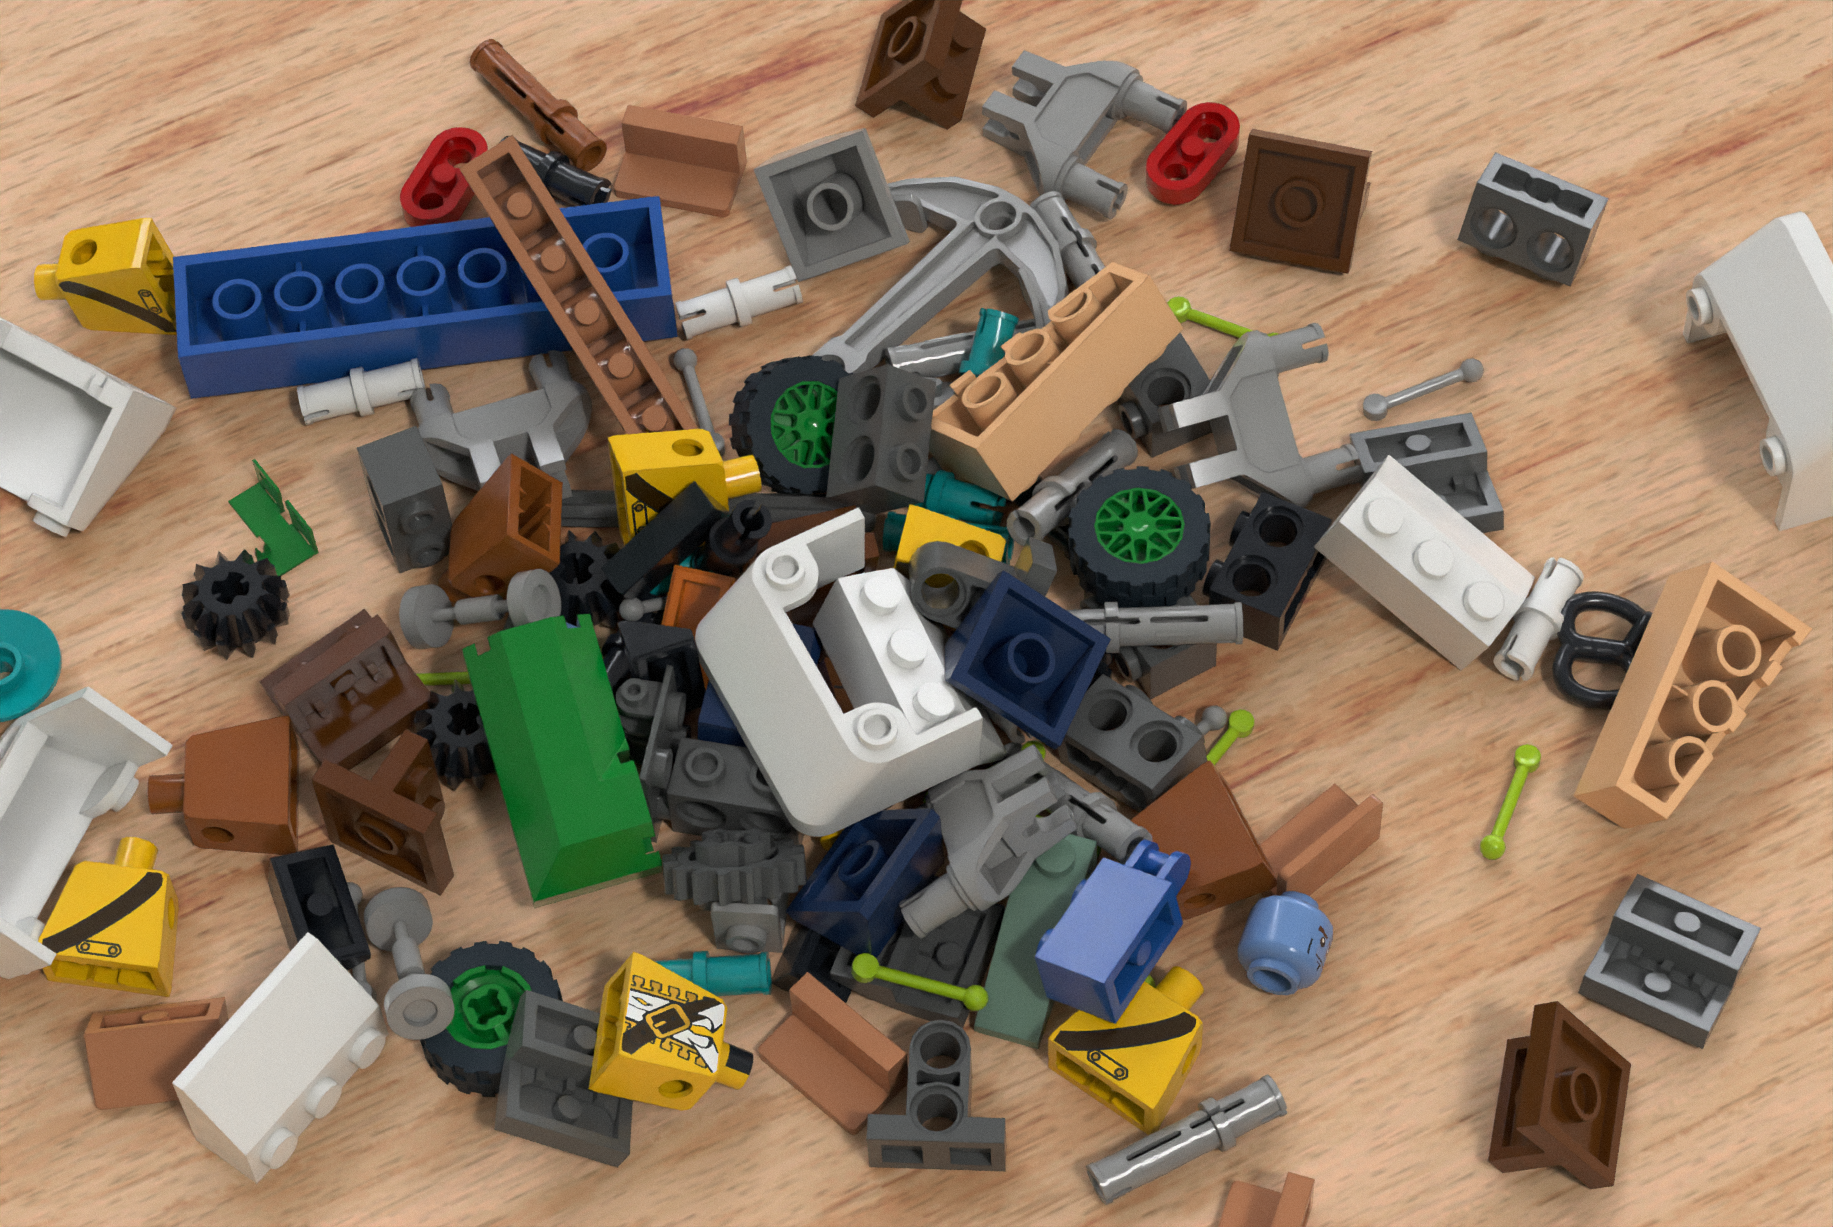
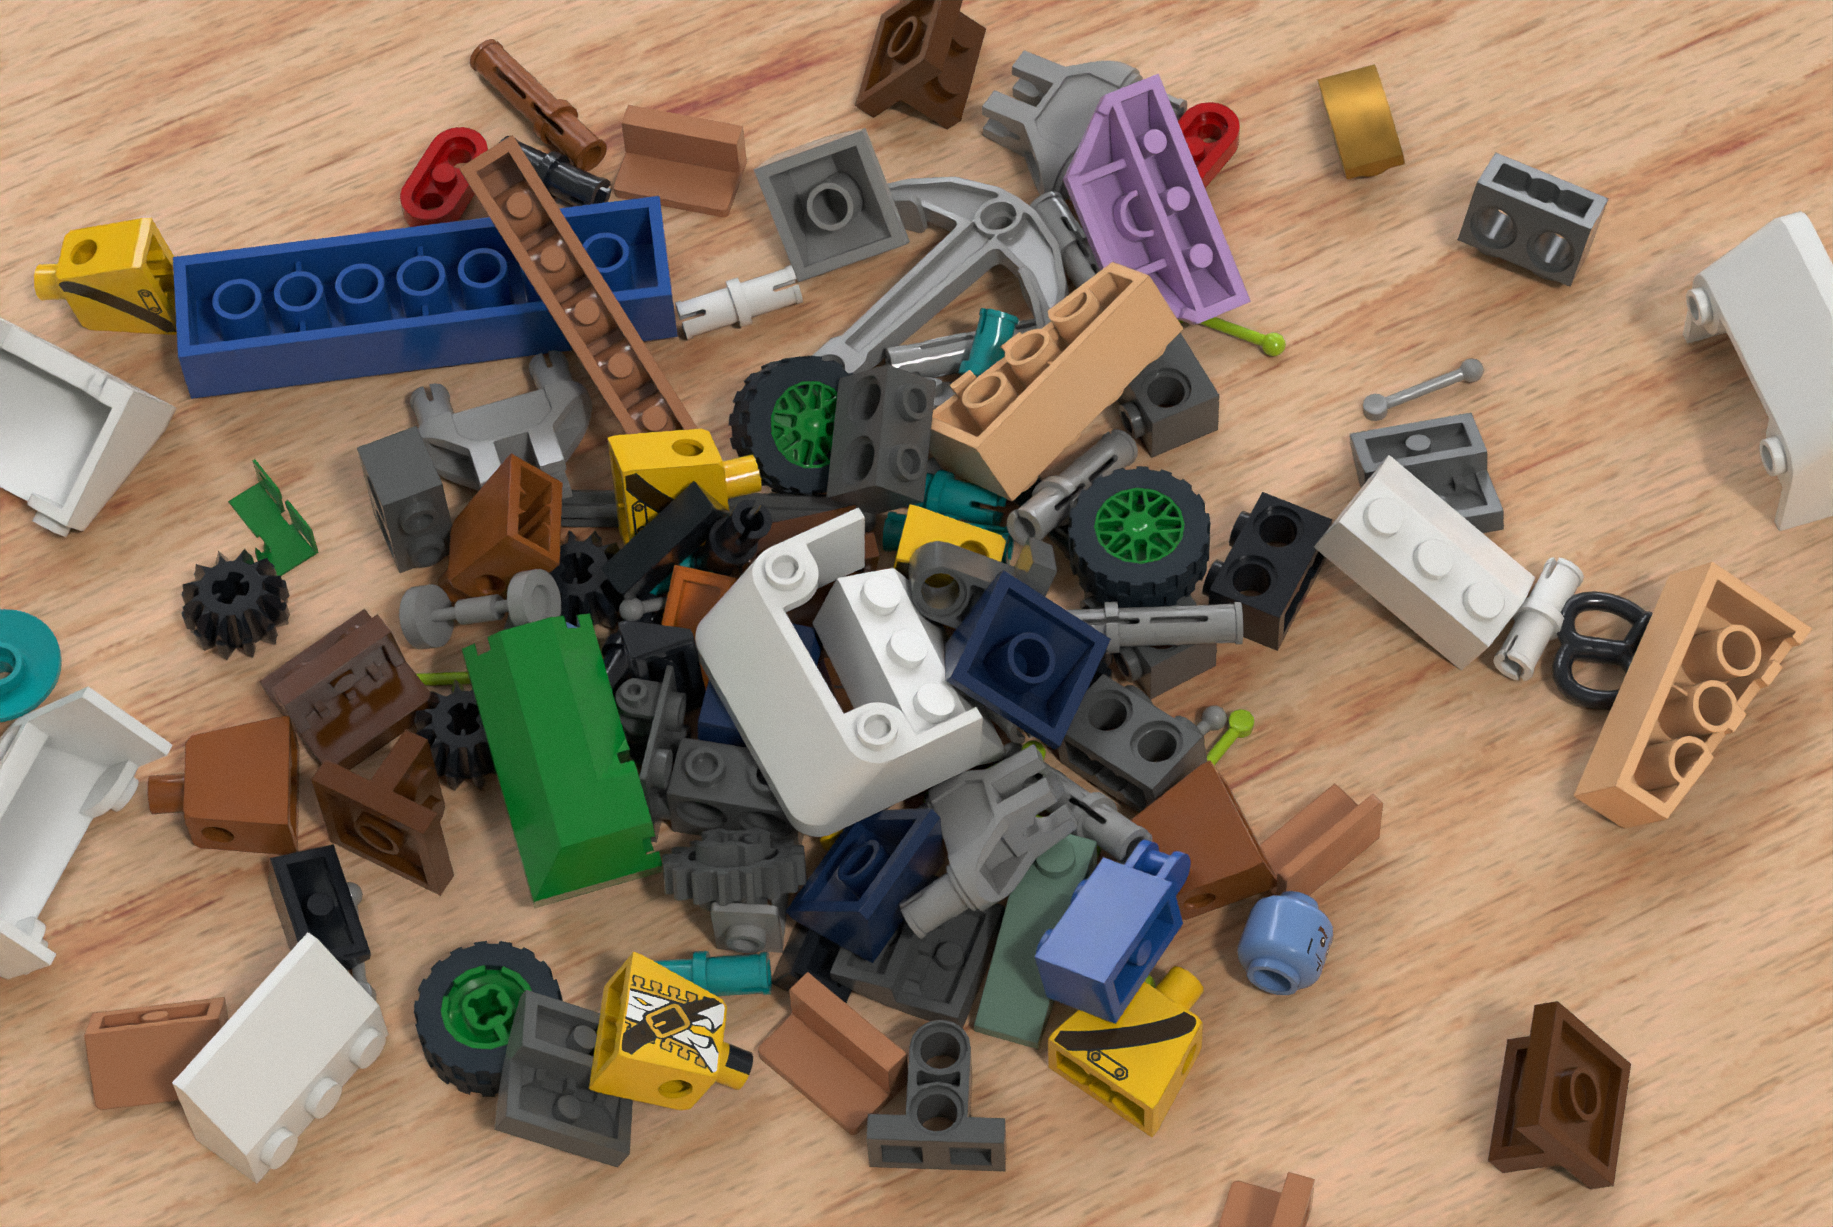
(115, 924): yellow torso -> none
(360, 391): white pin -> none
(418, 1002): light grey wheel -> none
(685, 361): light grey hinge -> none
(866, 969): lime hinge -> none
(1148, 203): none -> lavender wedge
(1209, 1128): light grey pin -> none
(1253, 422): light grey connector -> none
(1301, 200): reddish brown bracket -> none
(1361, 122): none -> pearl gold slope
(1526, 761): lime hinge -> none
(1669, 961): dark grey slope -> none

